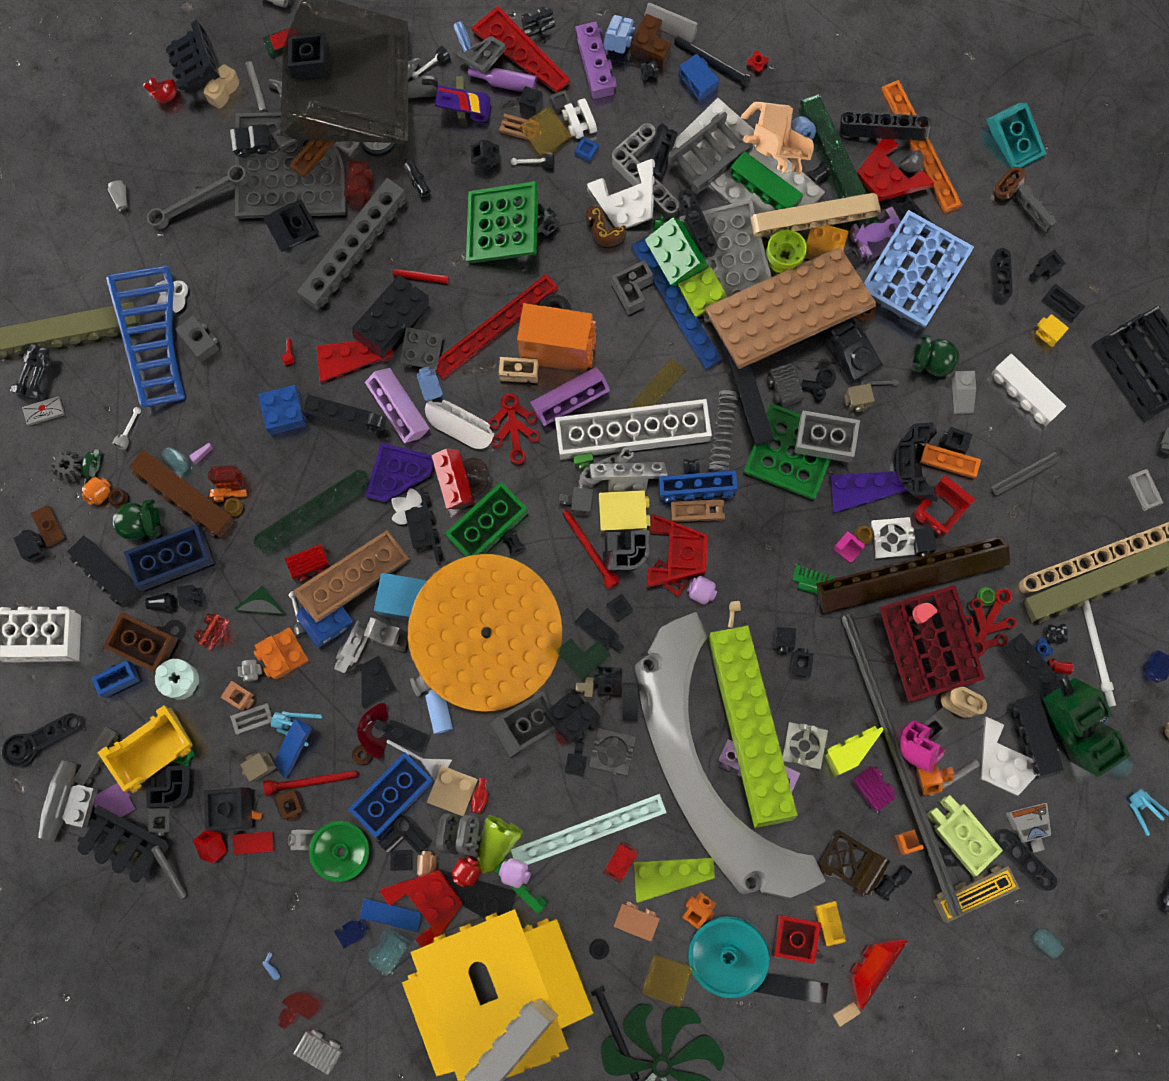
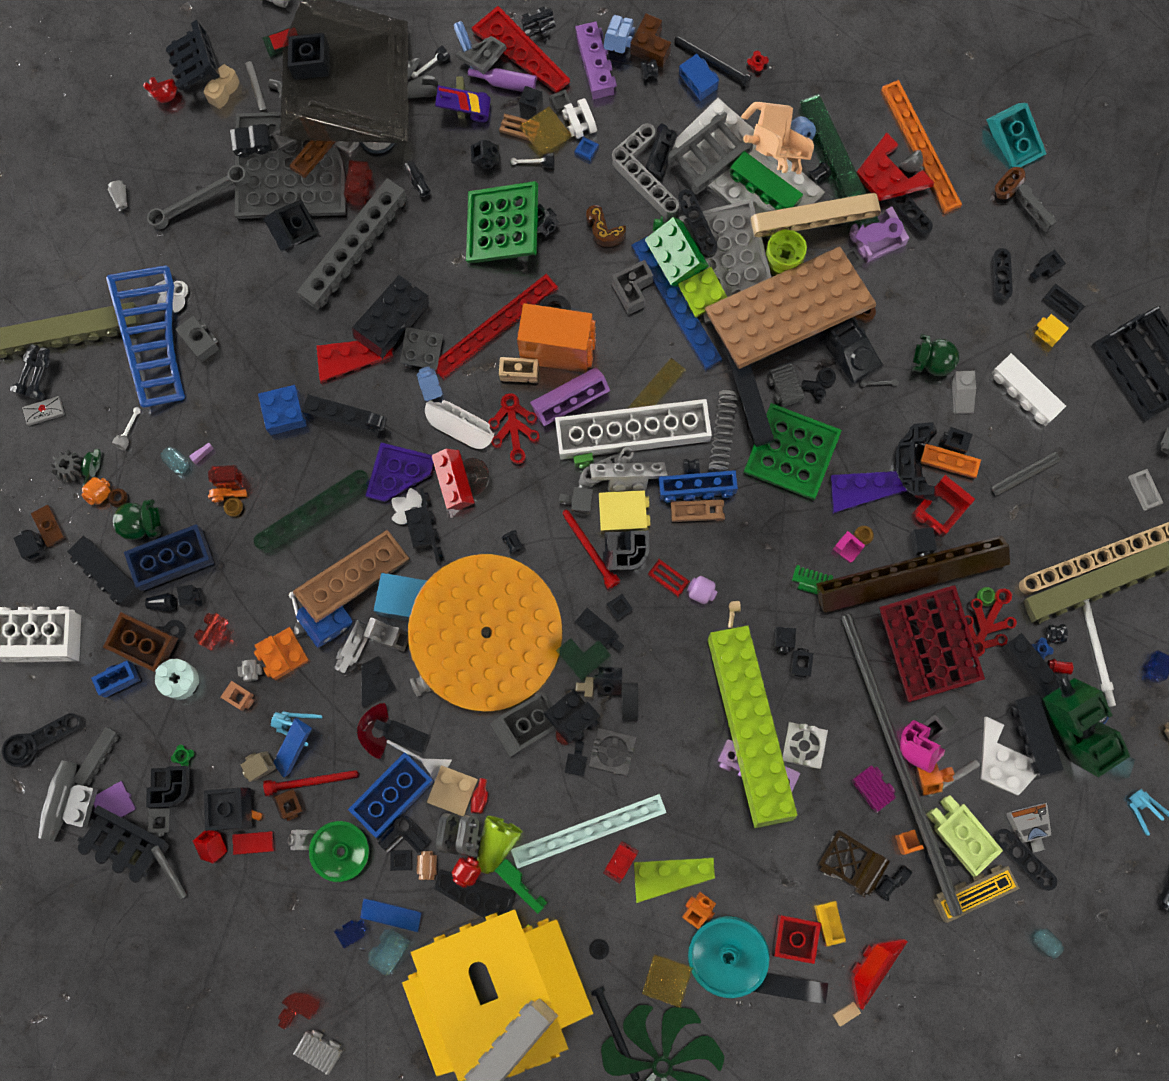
(147, 750): yellow windscreen -> none
(182, 493): reddish brown brick -> none
(261, 603): tile -> none
(268, 713): light grey tile -> none
(271, 969): medium blue piece -> none
(288, 357): red hand -> none
(307, 563): red brick -> none
(361, 761): reddish brown plate -> none
(397, 405): lavender brick -> none
(421, 276): red piece -> none
(432, 897): red wing -> none
(438, 713): light blue brick -> none
(487, 522): green brick -> none
(514, 873): lavender head -> none
(629, 205): white wing -> none
(636, 921): nougat piece -> none
(673, 23): light grey slope -> none
(685, 553): red wing -> none
(729, 842): light grey panel -> none
(824, 239): light orange hinge -> none
(827, 436): light grey brick -> none
(850, 755): neon yellow slope -> none
(859, 397): dark tan brick -> none
(885, 126): black beam -> none
(904, 241): light blue piece -> none
(905, 523): white piece -> none
(923, 612): coral brick -> none
(963, 702): tan brick -> none

